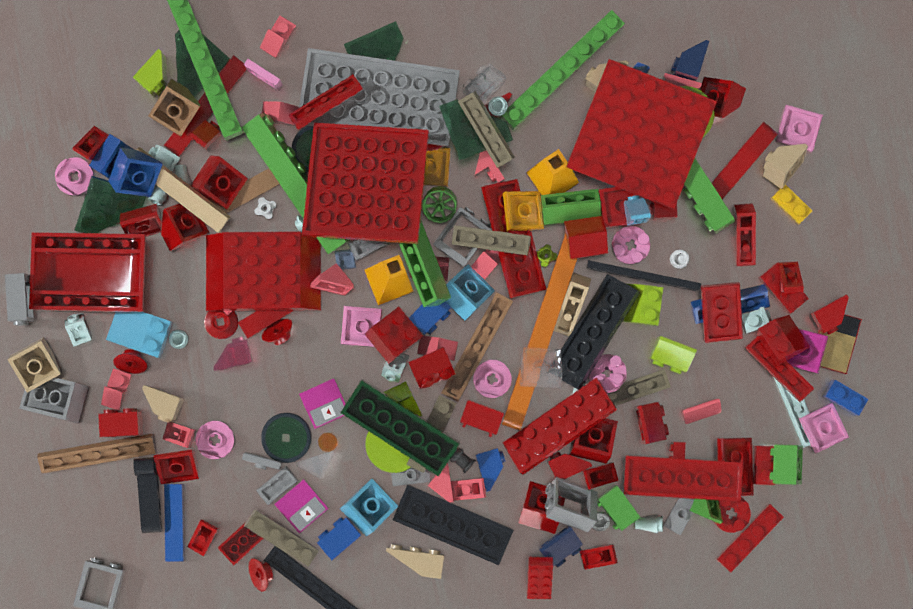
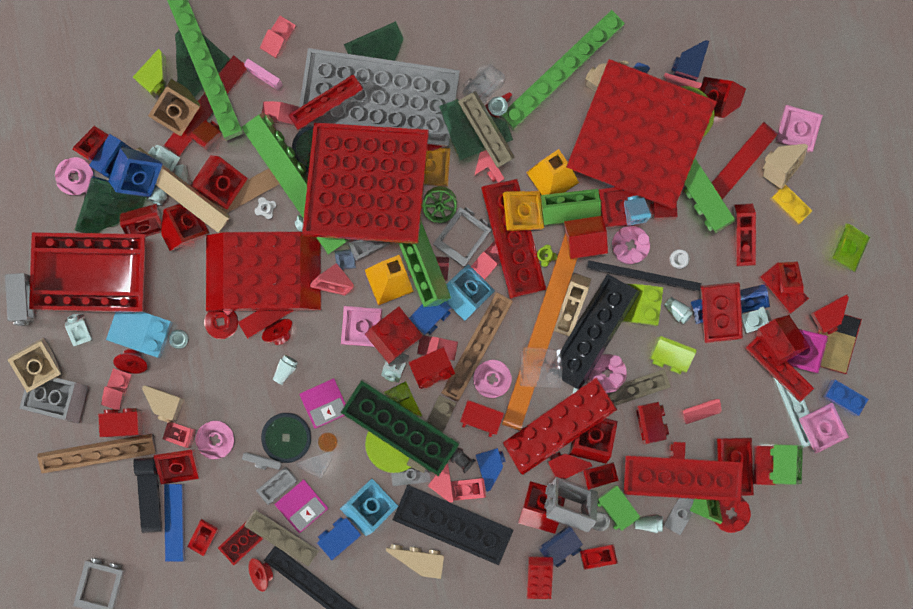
(234, 355): clear pink slope -> none
(284, 369): none -> light aqua cone
(491, 240): dark tan plate -> none
(679, 310): none -> light aqua cone
(750, 538): red plate -> none
(849, 247): none -> clear neon green slope

